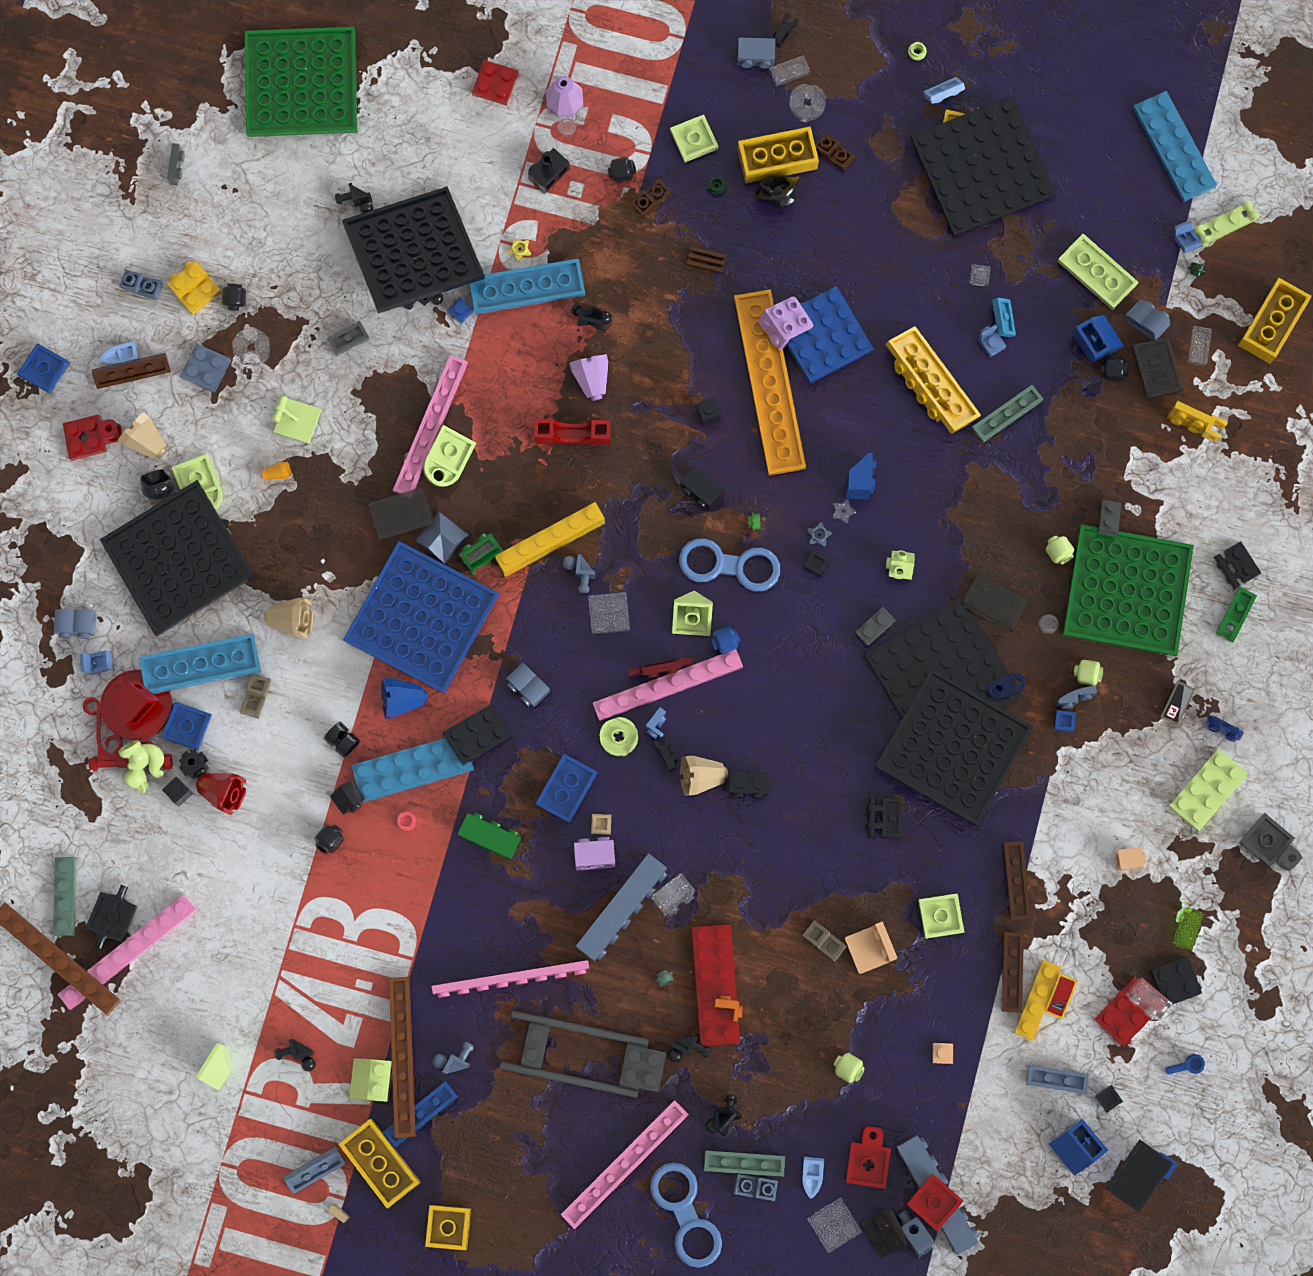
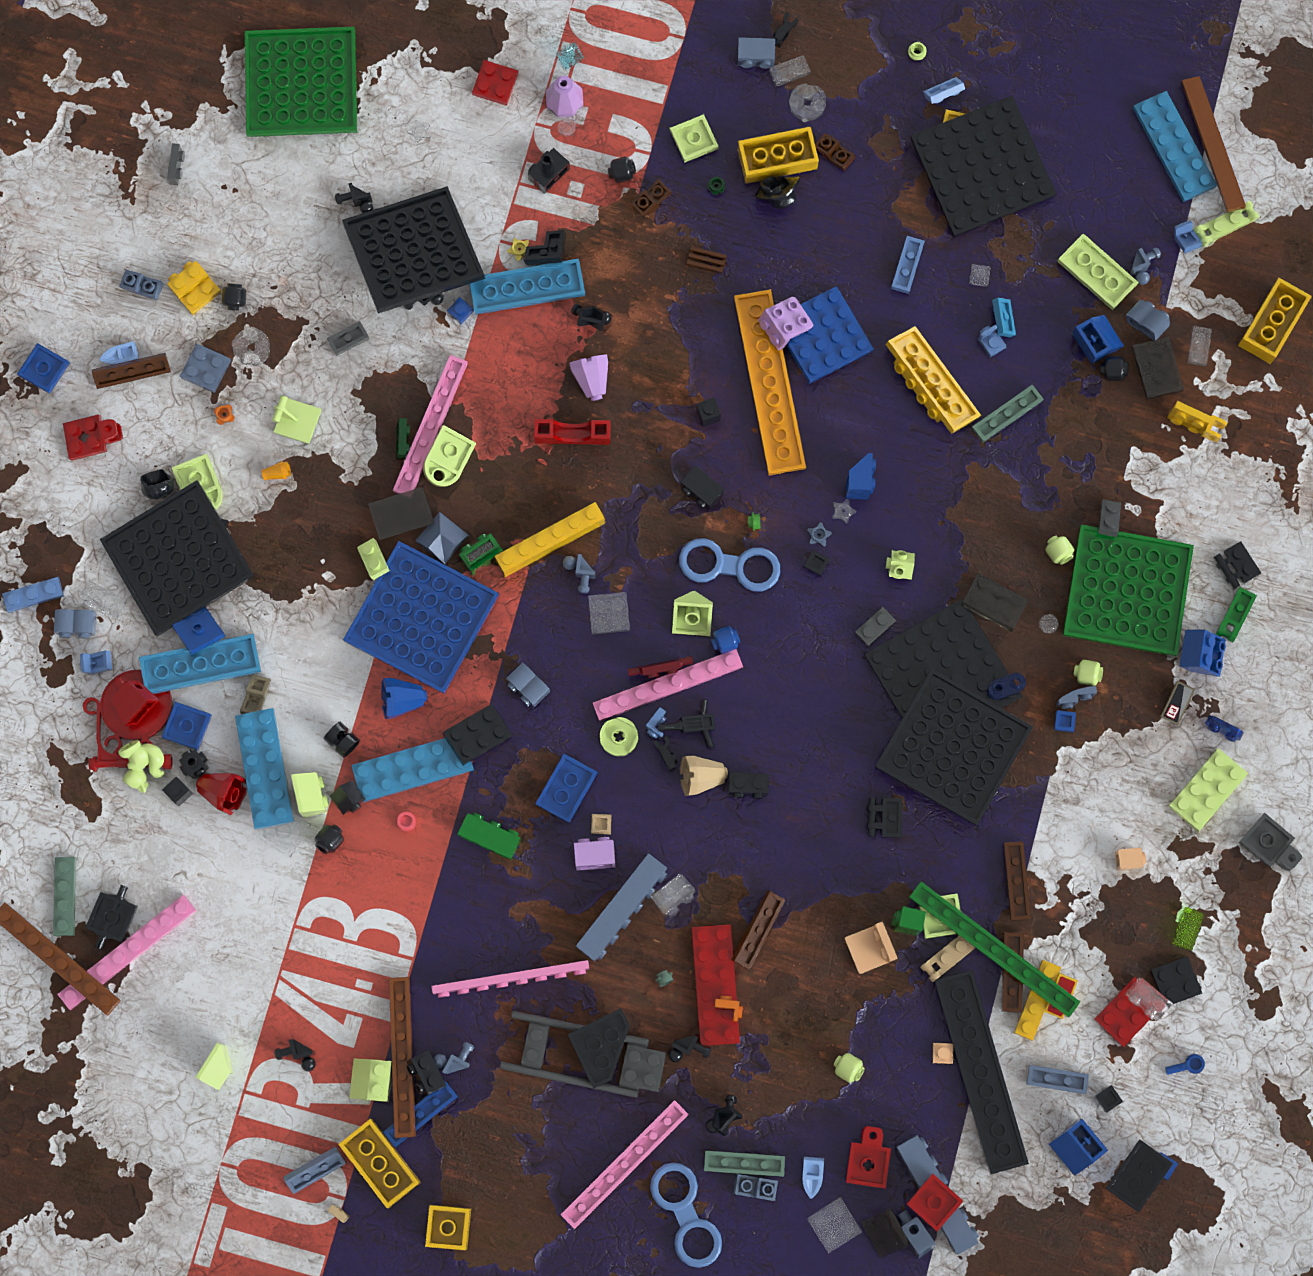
(33, 594): none -> medium blue plate
(144, 437): tan cone -> none
(198, 631): none -> blue plate
(219, 413): none -> orange plate
(264, 768): none -> dark azure plate
(291, 617): tan cone -> none
(309, 794): none -> yellowish green slope
(373, 559): none -> yellowish green plate
(402, 431): none -> dark green plate
(425, 1073): none -> black bracket
(548, 253): none -> black plate
(570, 55): none -> clear light blue slope
(600, 1046): none -> black plate
(693, 724): none -> black piece
(758, 929): none -> reddish brown plate
(824, 941): dark tan slope -> none
(907, 264): none -> medium blue plate
(908, 921): none -> green brick
(947, 957): none -> tan plate
(981, 1072): none -> black plate
(994, 949): none -> green plate
(1141, 264): none -> sand blue piece
(1197, 269): dark green plate -> none
(1202, 652): none -> blue slope
(1213, 144): none -> dark orange tile

